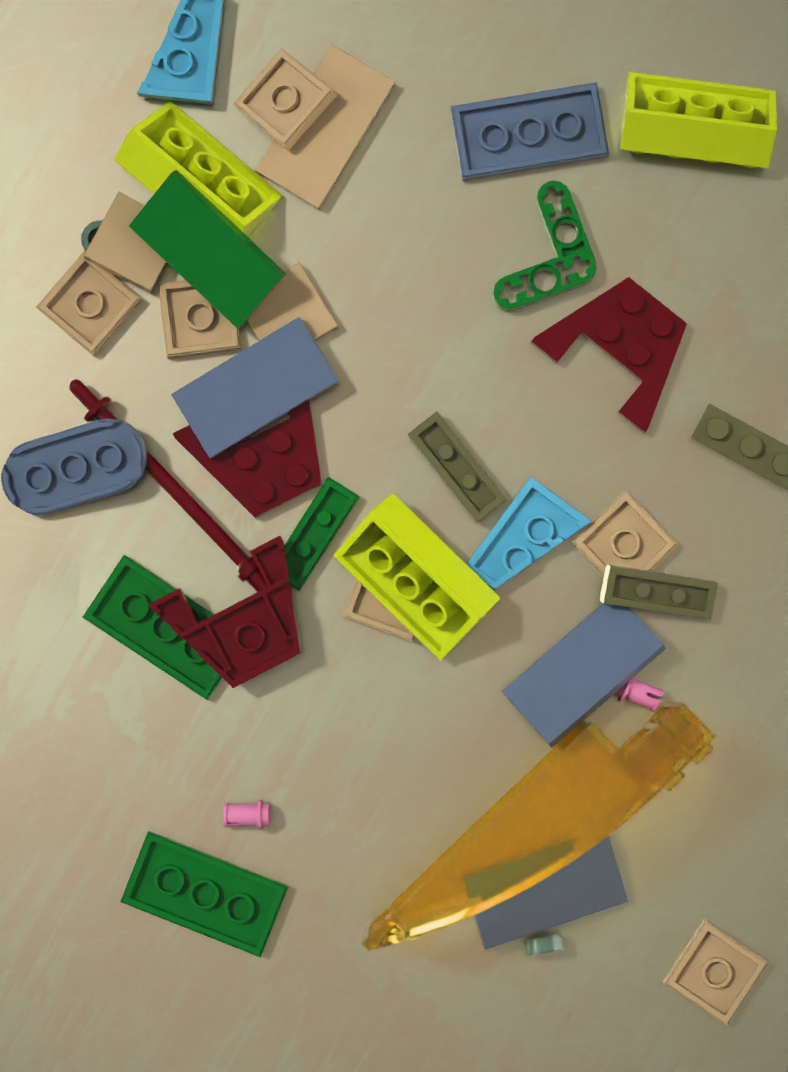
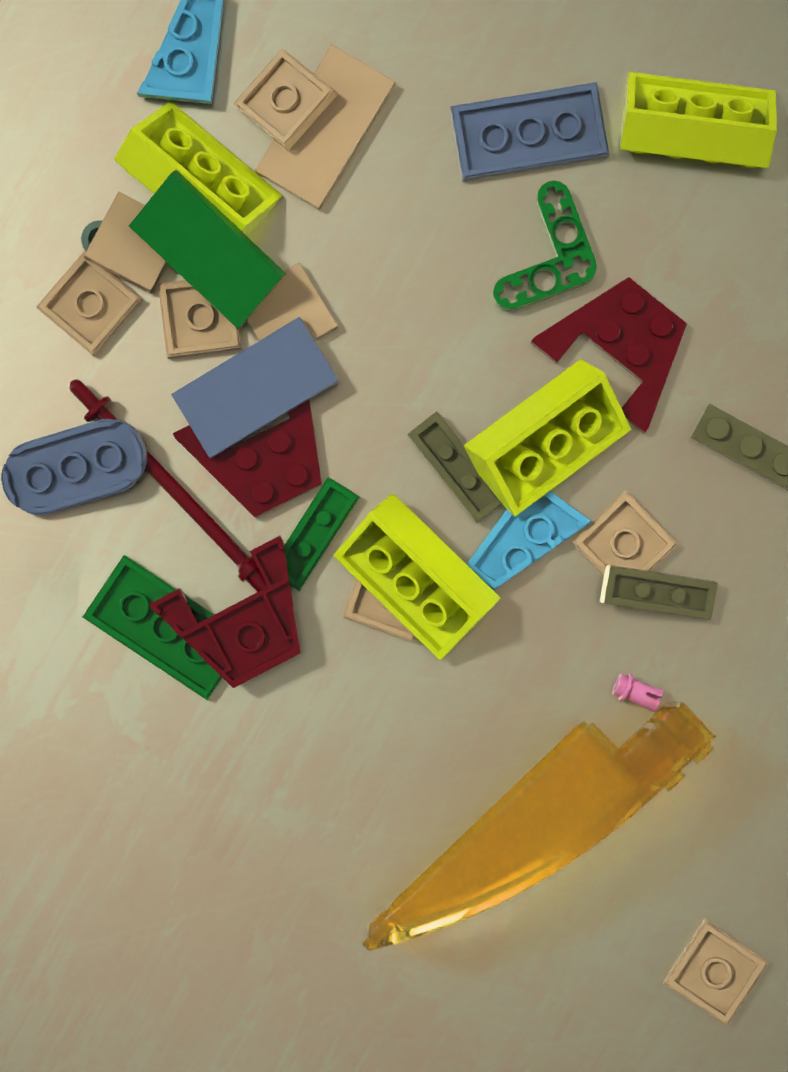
(204, 893): green tile -> none
(247, 814): bright pink pin -> none
(544, 945): sand green tile -> none
(548, 436): none -> neon yellow slope
(573, 892): sand blue tile -> none
(583, 671): sand blue tile -> none

